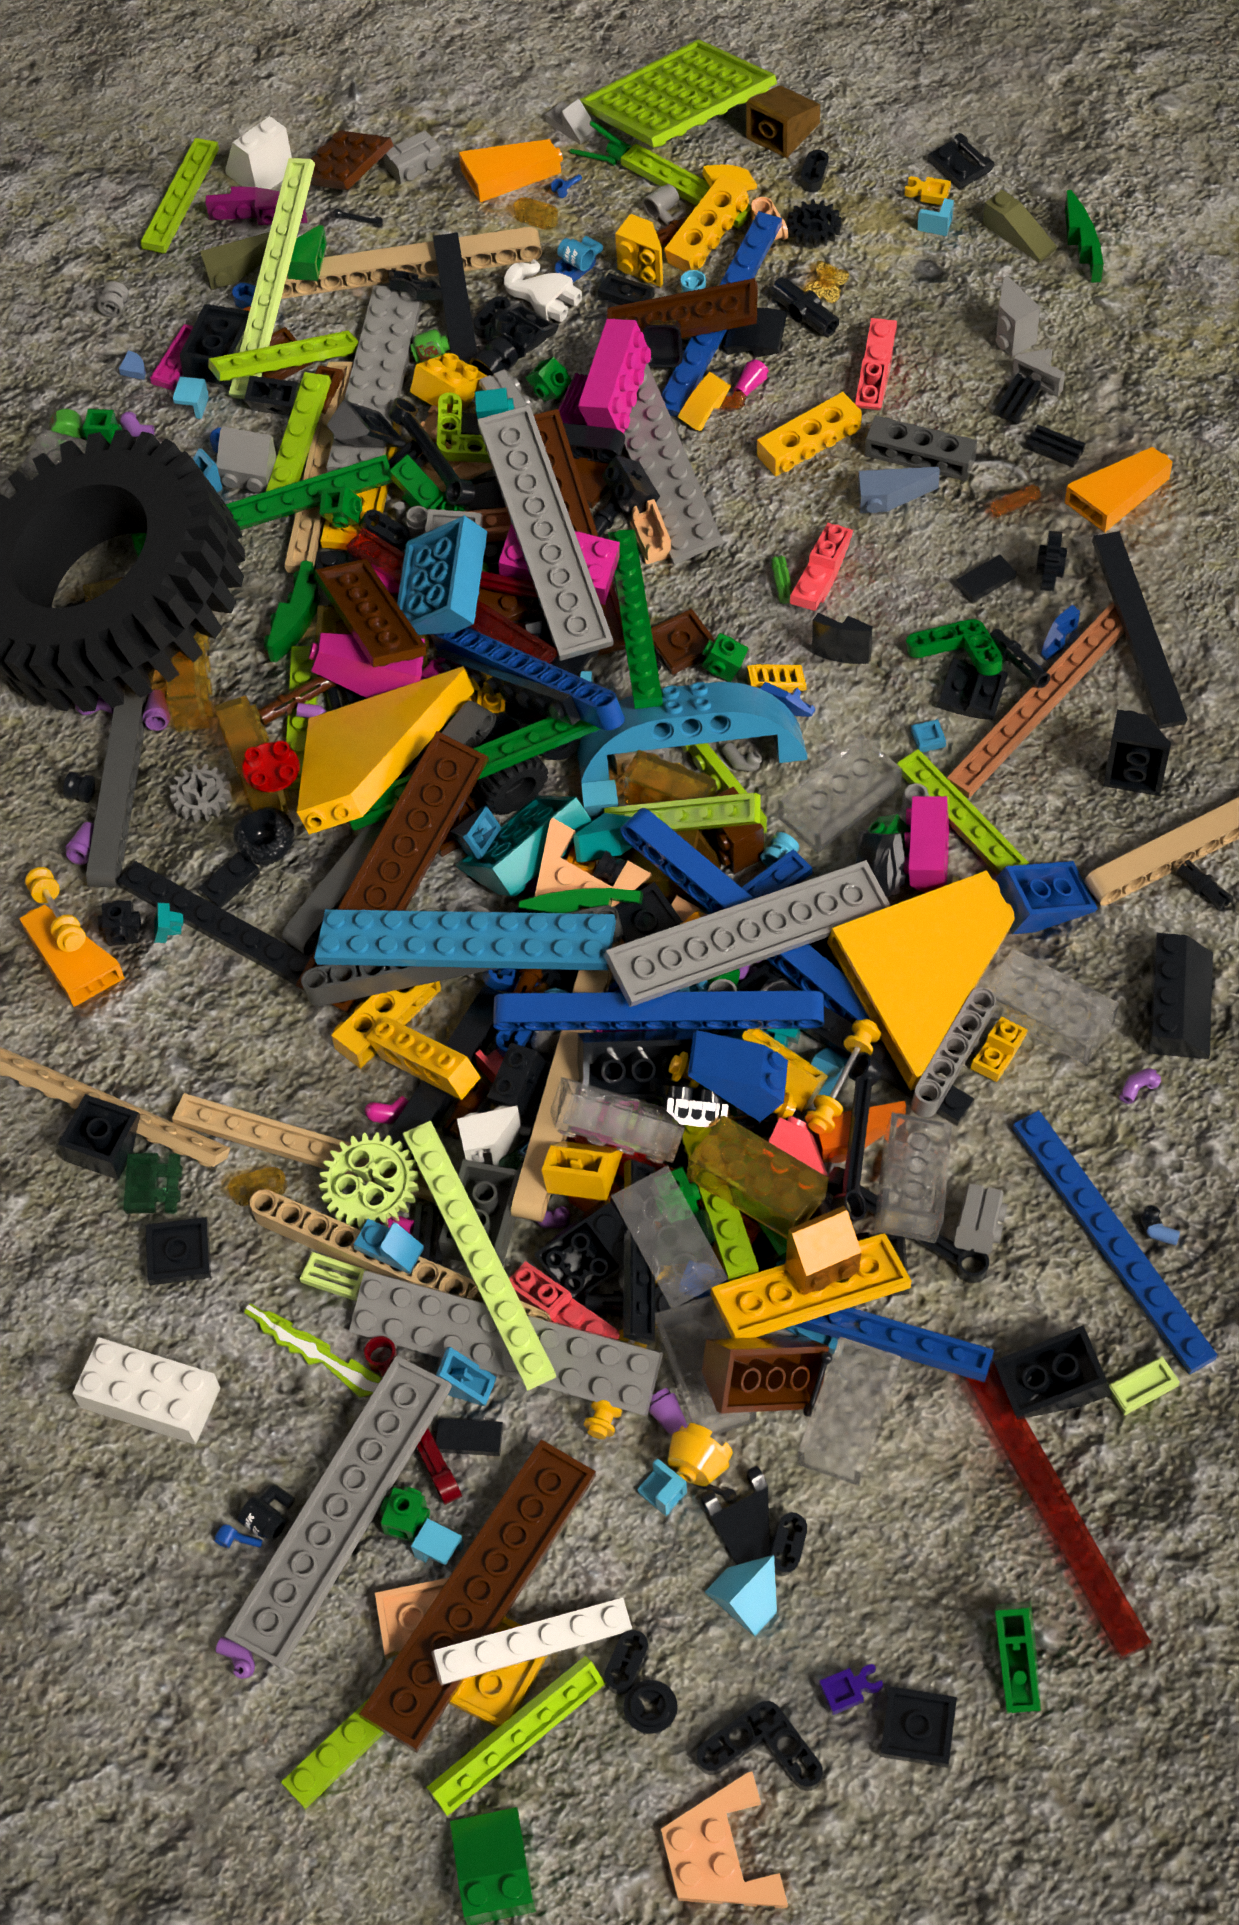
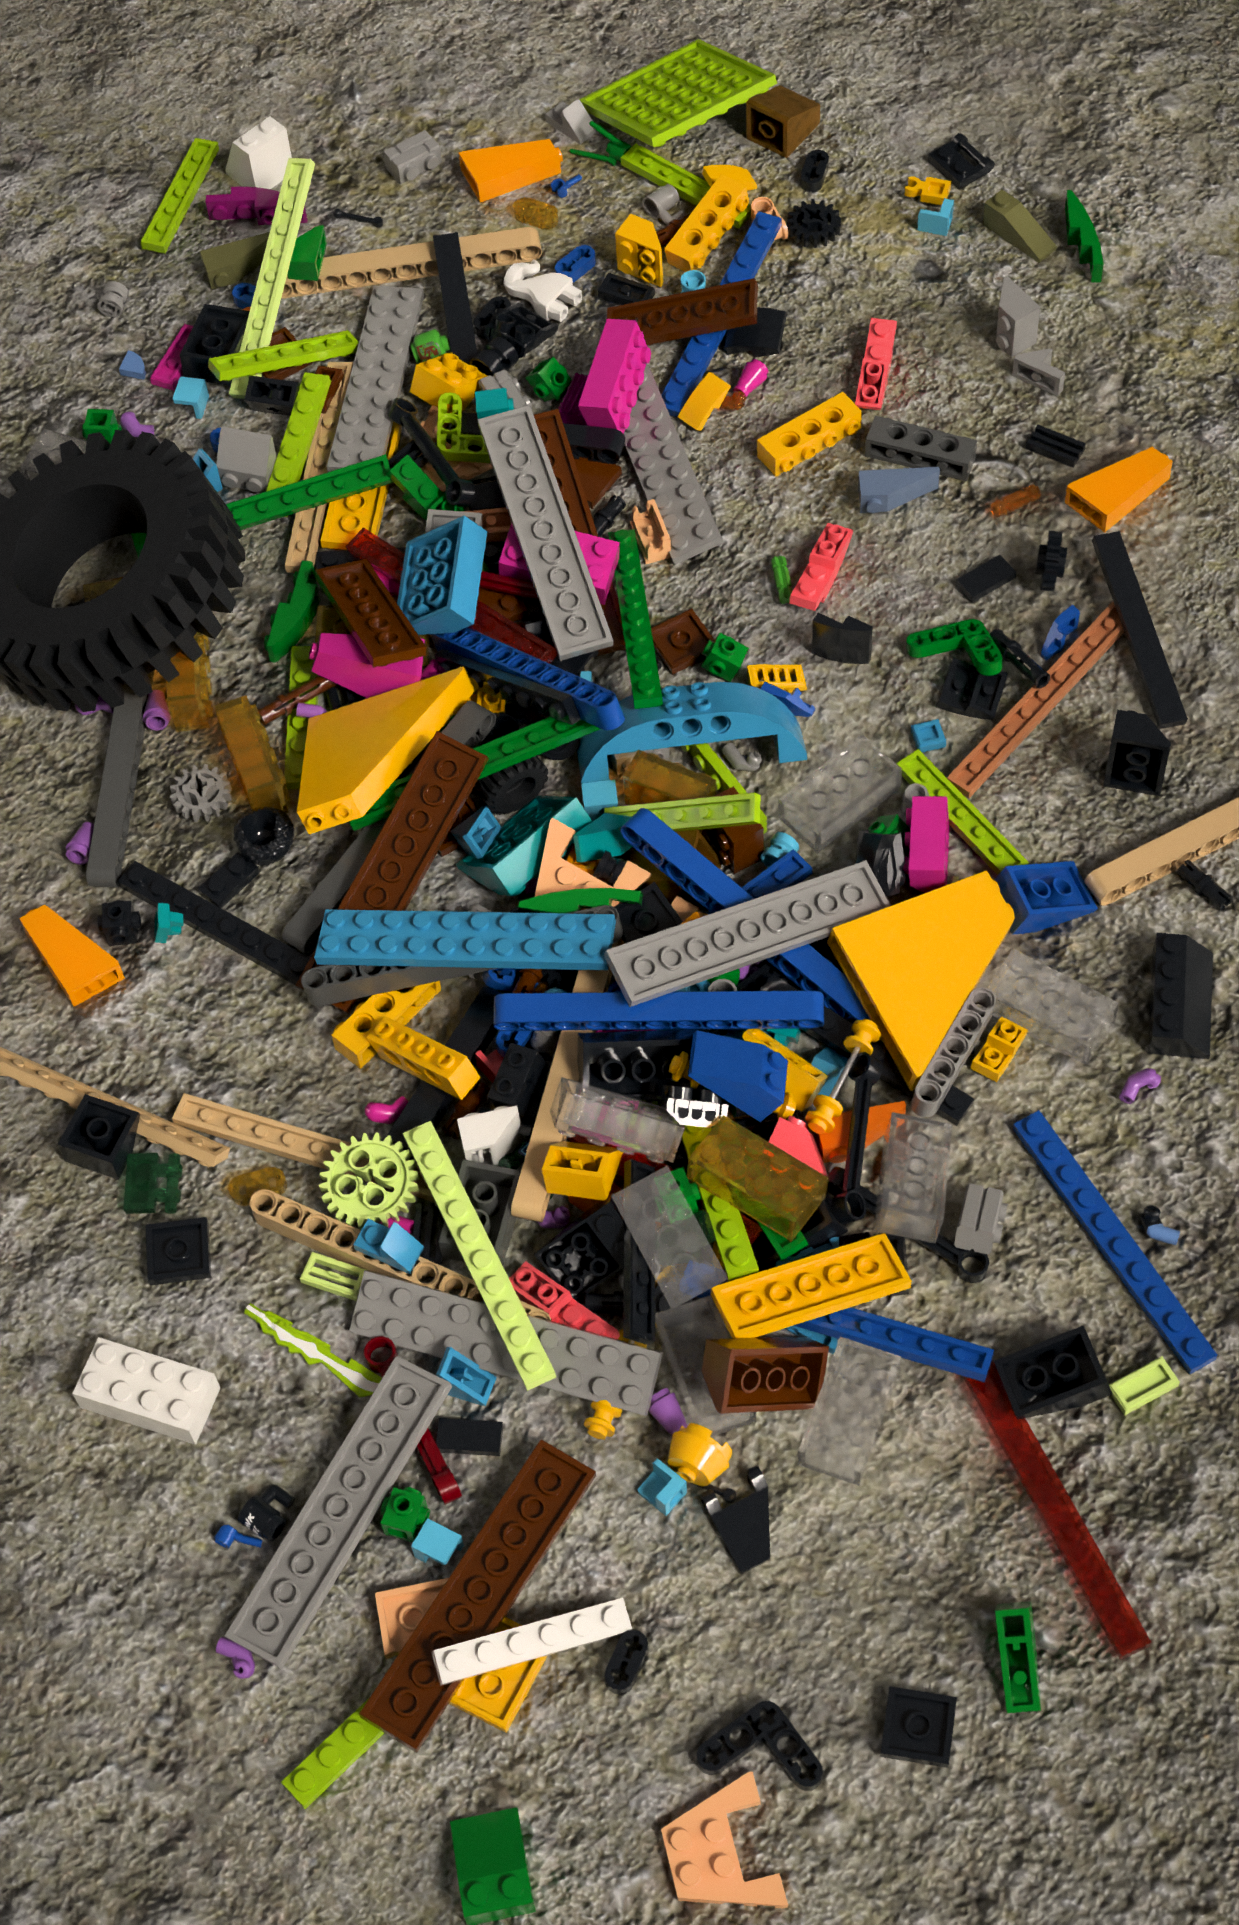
(64, 928): yellow axle -> none
(66, 422): bright green head -> none
(79, 787): black wheel -> none
(270, 766): red dish -> none
(340, 506): green brick -> none
(347, 158): reddish brown plate -> none
(362, 427): black slope -> none
(385, 528): black beam -> none
(412, 284): black tile -> none
(414, 520): light grey piece -> none
(515, 1735): lime plate -> none
(579, 253): dark azure piece -> none
(629, 484): black brick -> none
(650, 1691): black gear -> none
(664, 342): black piece -> none
(747, 1593): medium azure slope -> none
(794, 1545): black beam -> none
(804, 306): black piece -> none
(823, 1251): slope -> none
(825, 1358): black hinge -> none
(827, 281): clear yellow animal -> none
(845, 1690): dark purple plate -> none
(1024, 383): black tile -> none

